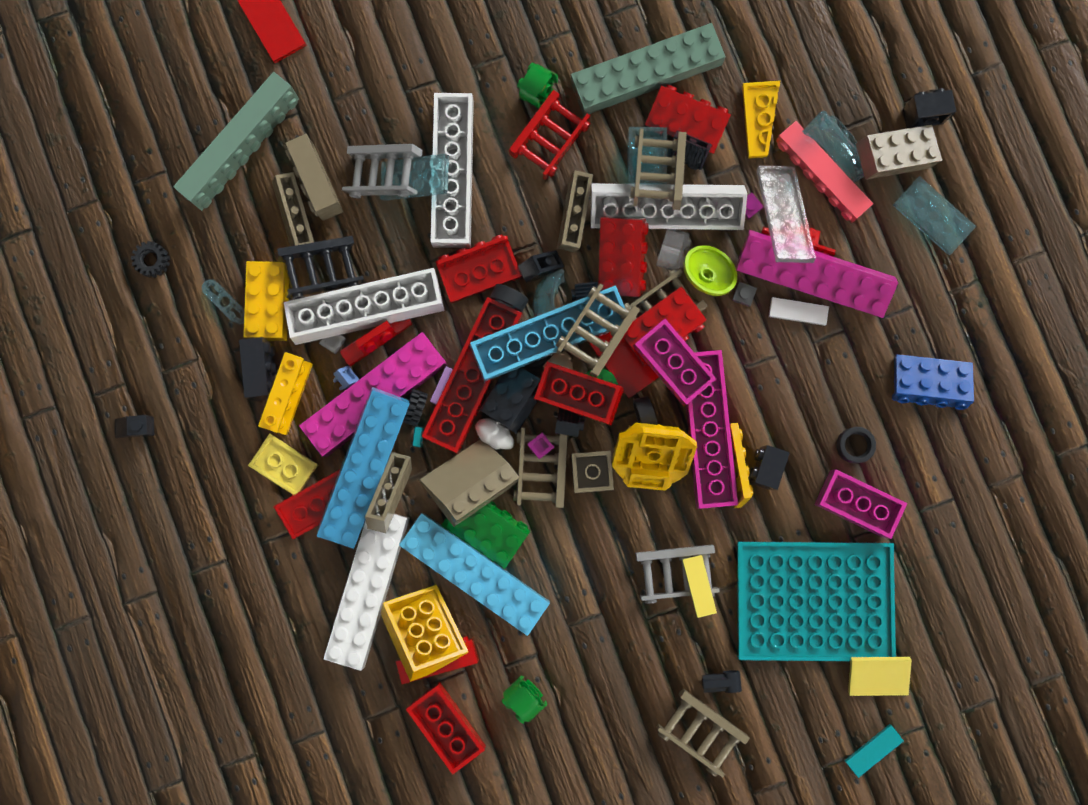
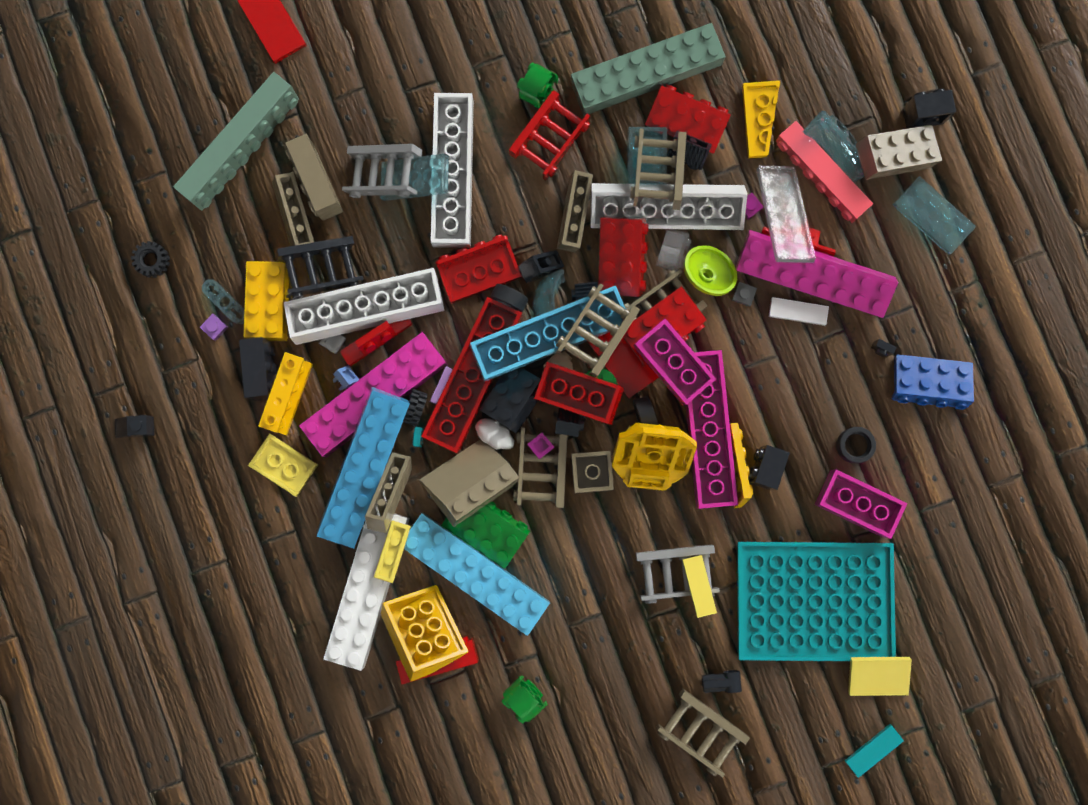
(213, 327): none -> medium lavender plate
(305, 509): red tile -> none
(392, 551): none -> light yellow tile
(446, 728): red brick -> none
(883, 348): none -> black plate

